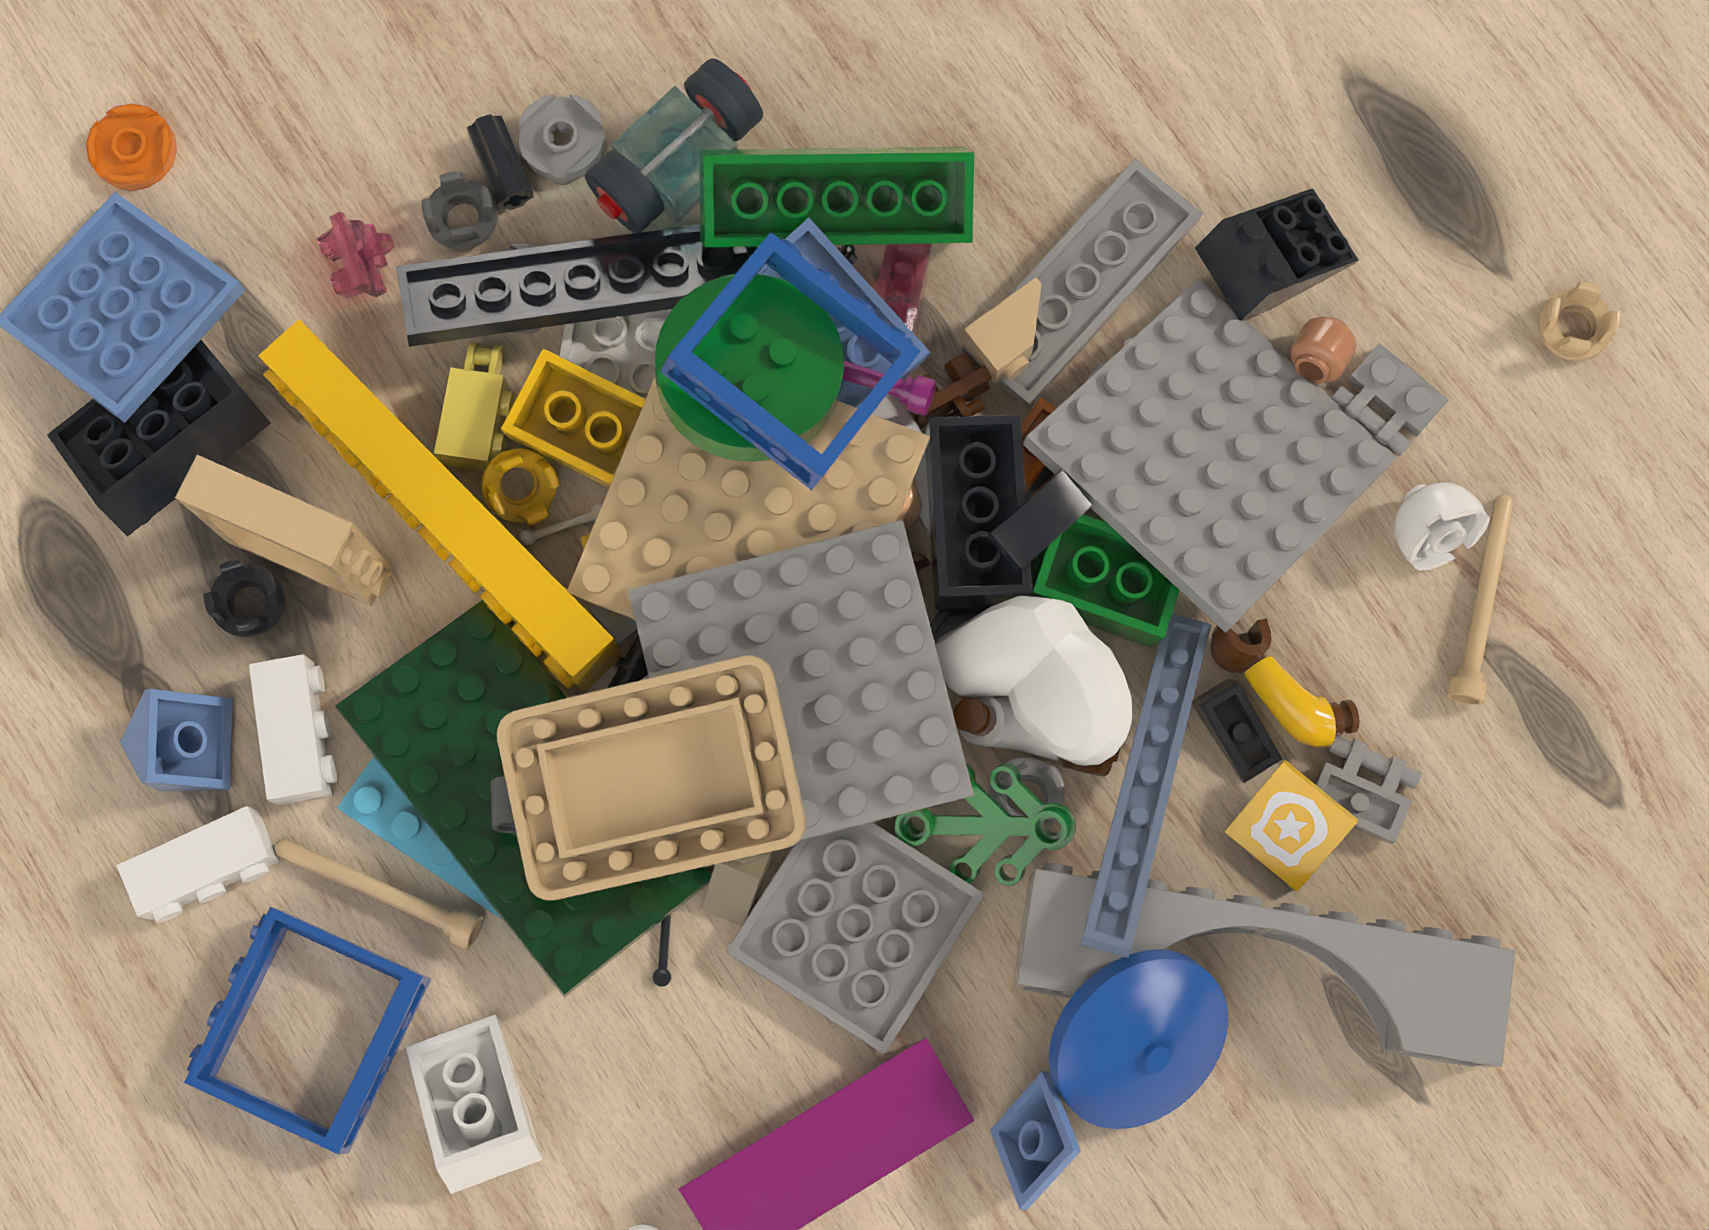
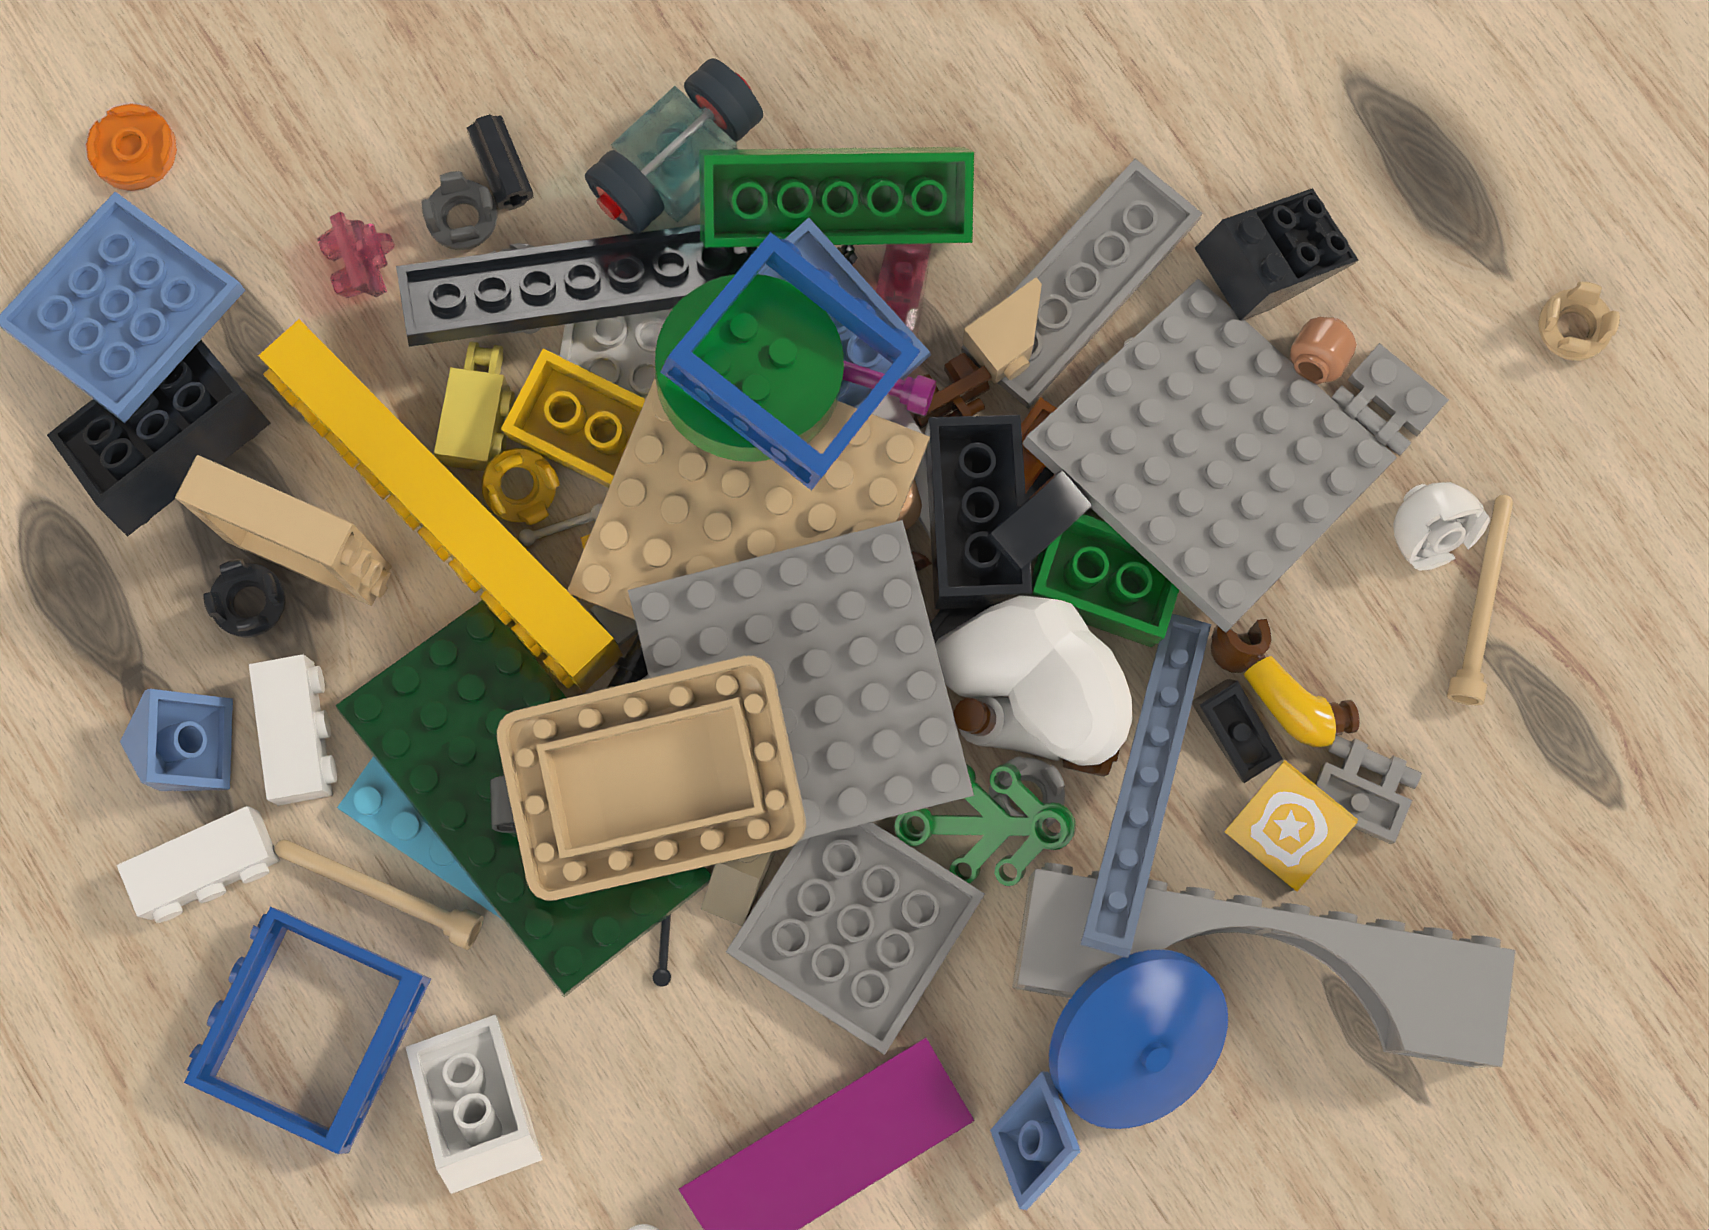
(566, 161): light grey plate -> none

